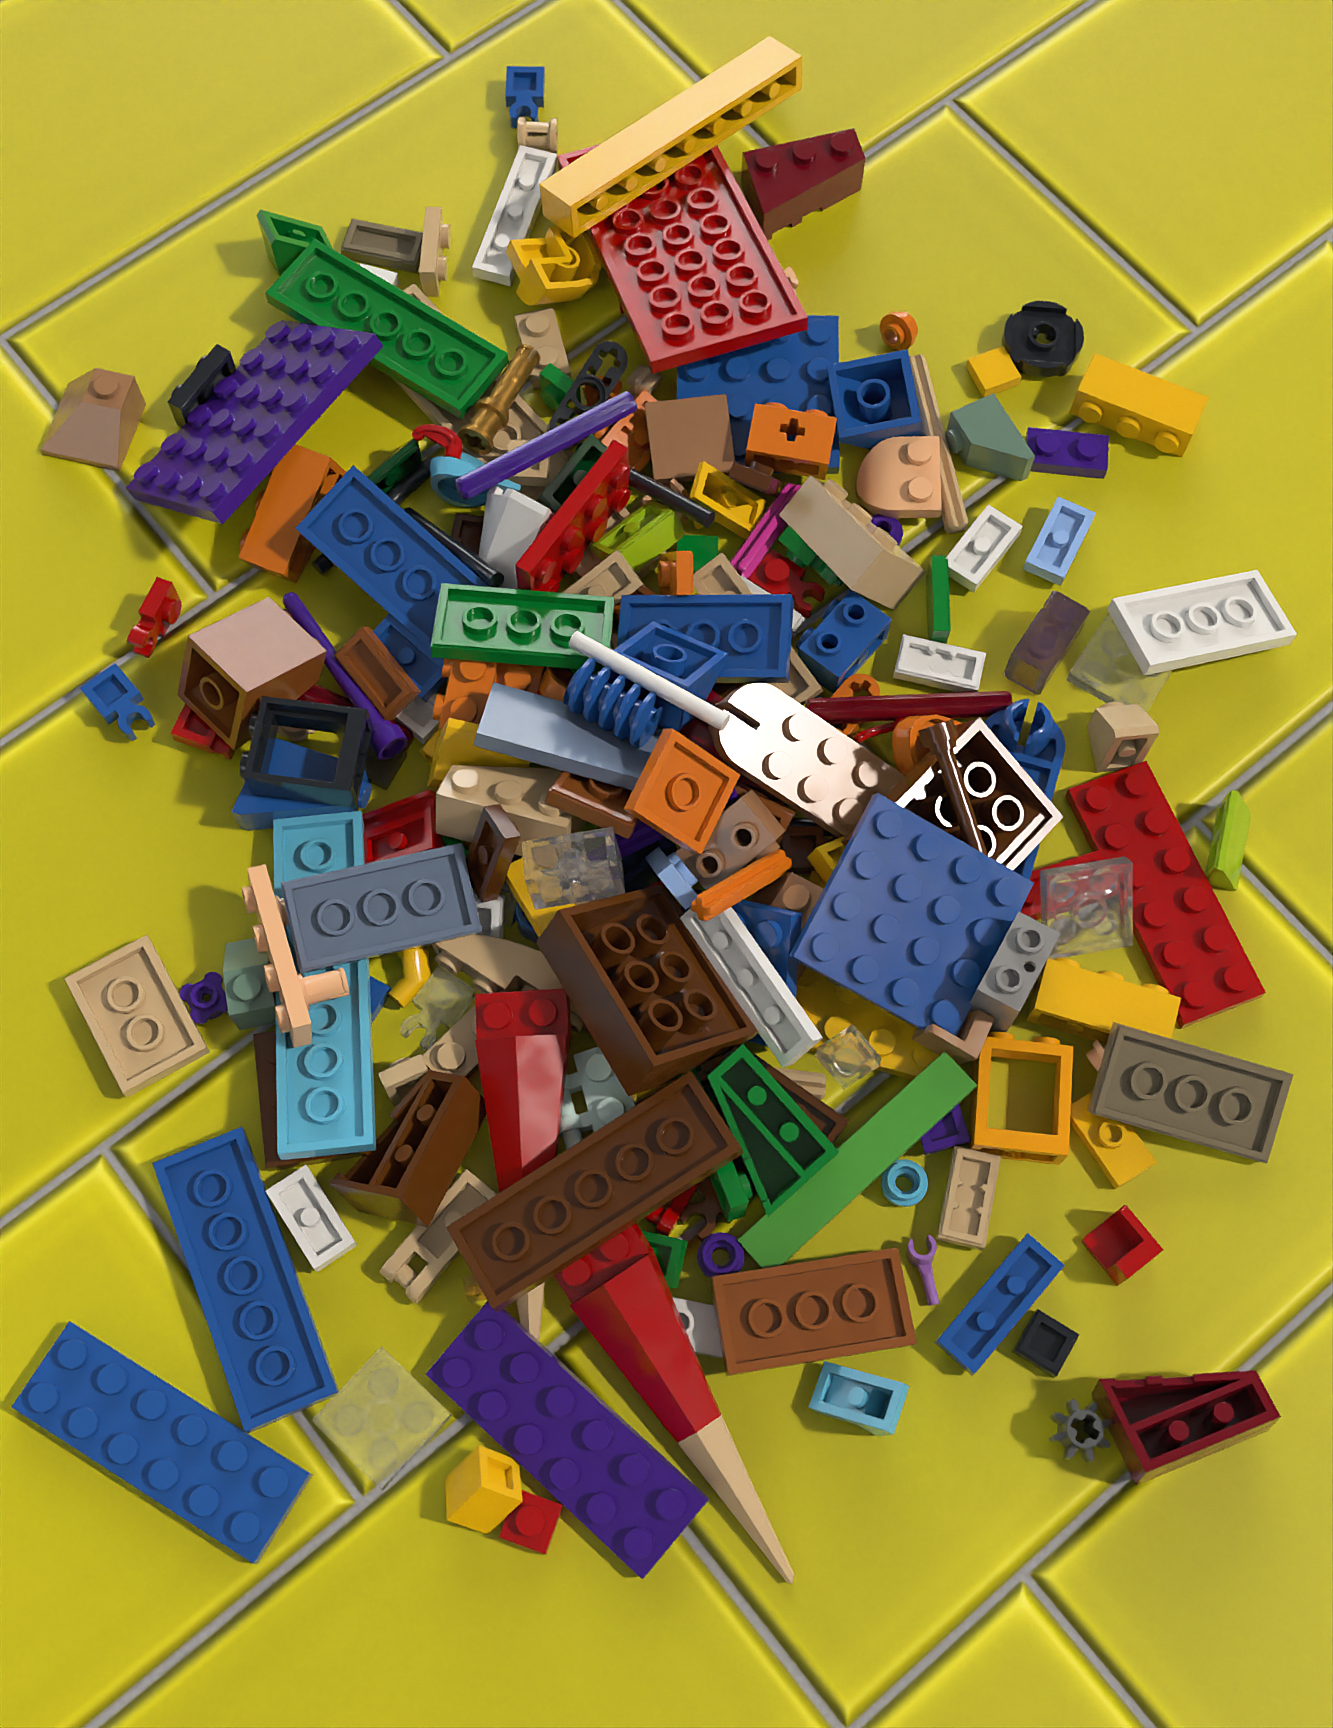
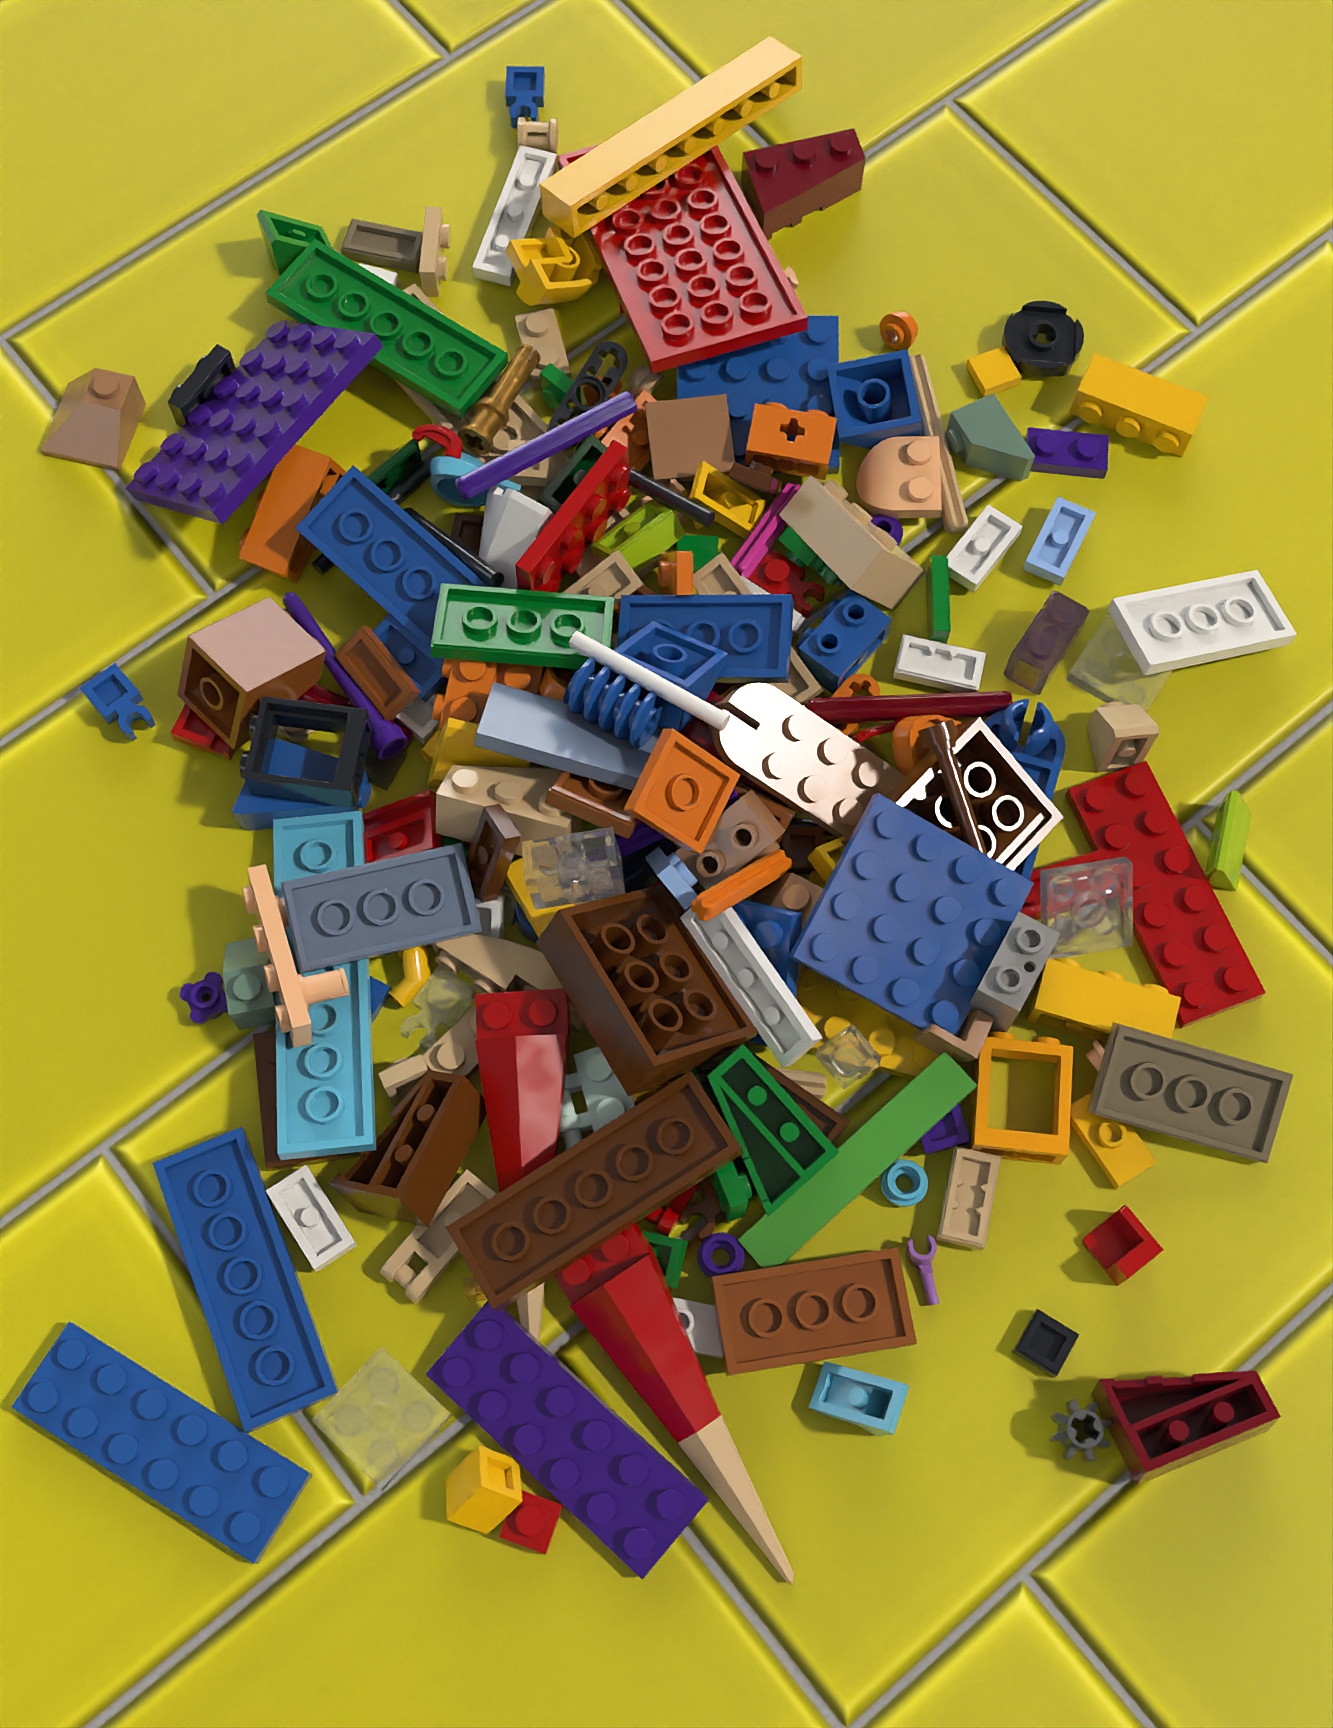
(137, 1016): tan plate -> none
(157, 612): red plate -> none
(999, 1304): blue plate -> none

